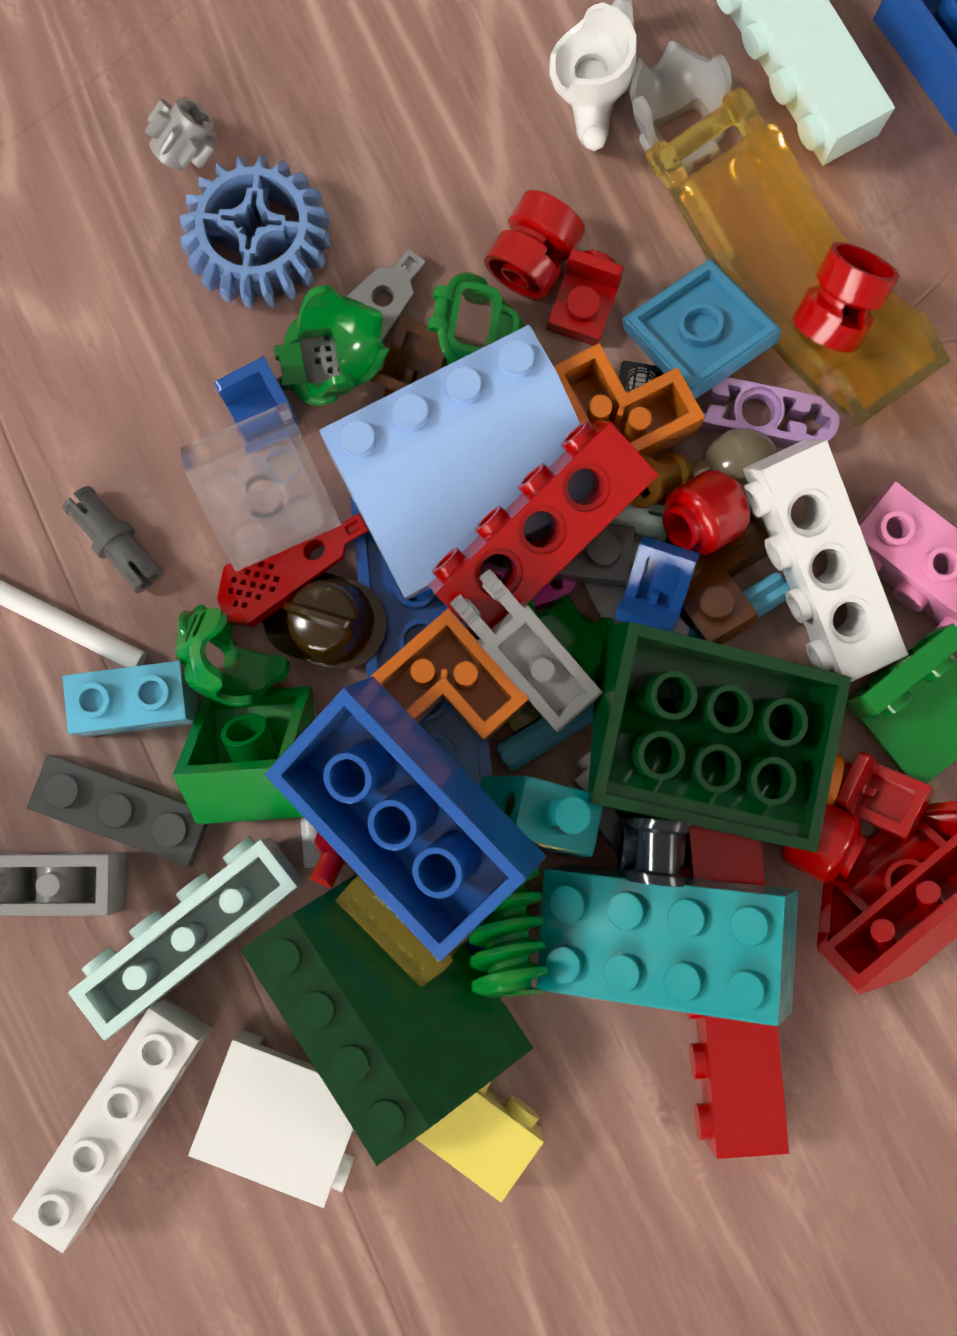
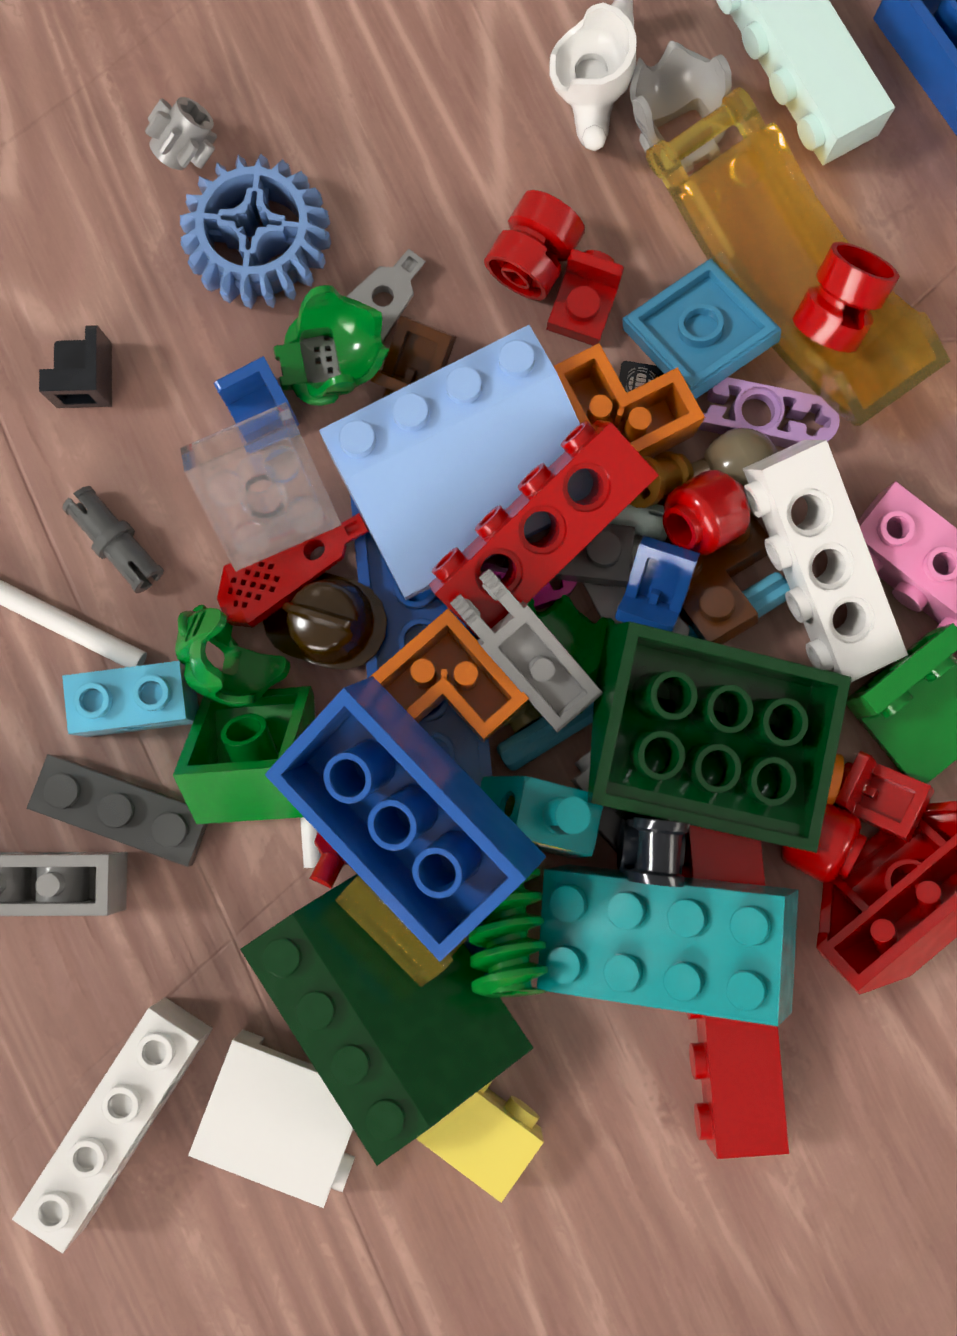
(80, 372): none -> black panel
(187, 937): light aqua brick -> none
(475, 290): green helmet -> none

